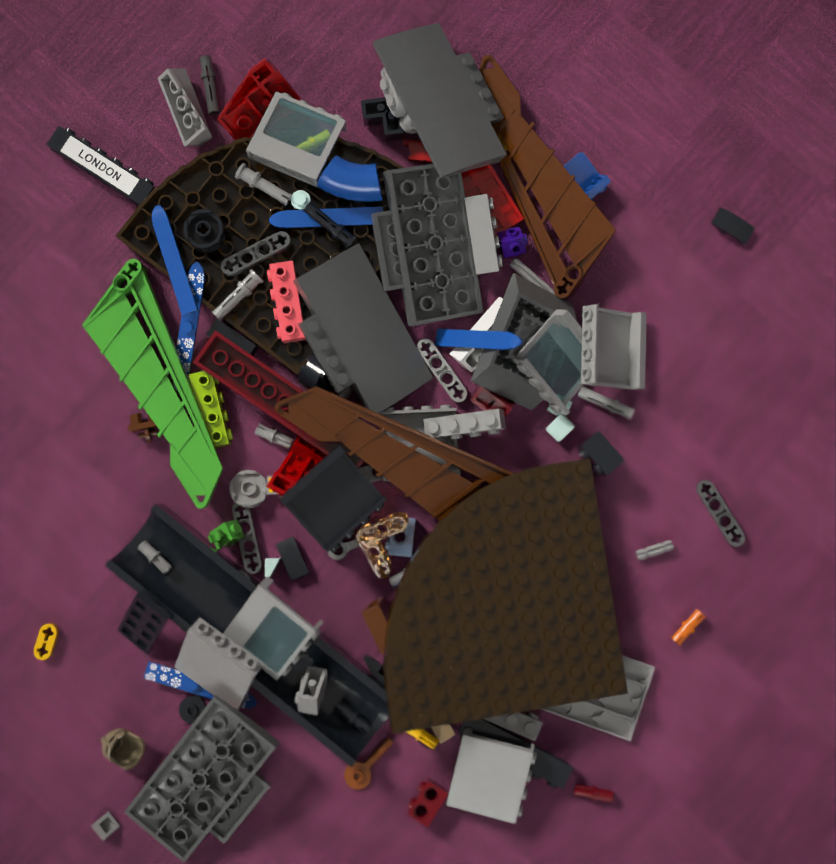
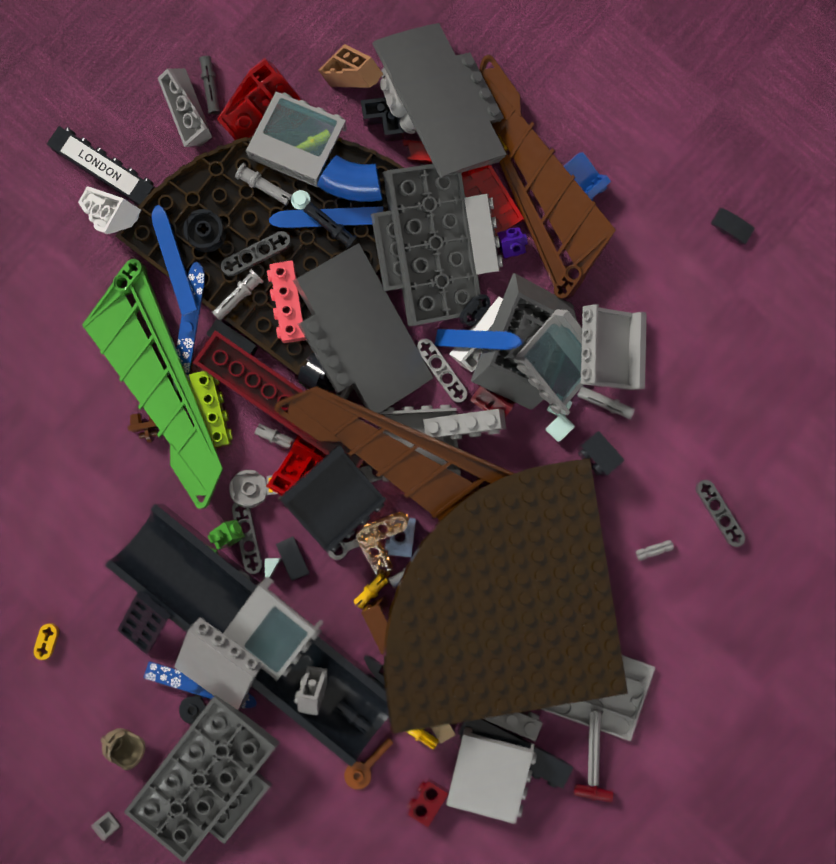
(108, 211): none -> white wedge
(154, 557): light grey axle -> none
(350, 69): none -> medium nougat wedge
(370, 591): none -> yellow pin
(472, 307): none -> black beam
(526, 273): light grey axle -> none
(594, 747): none -> light grey axle
(688, 627): orange pin -> none

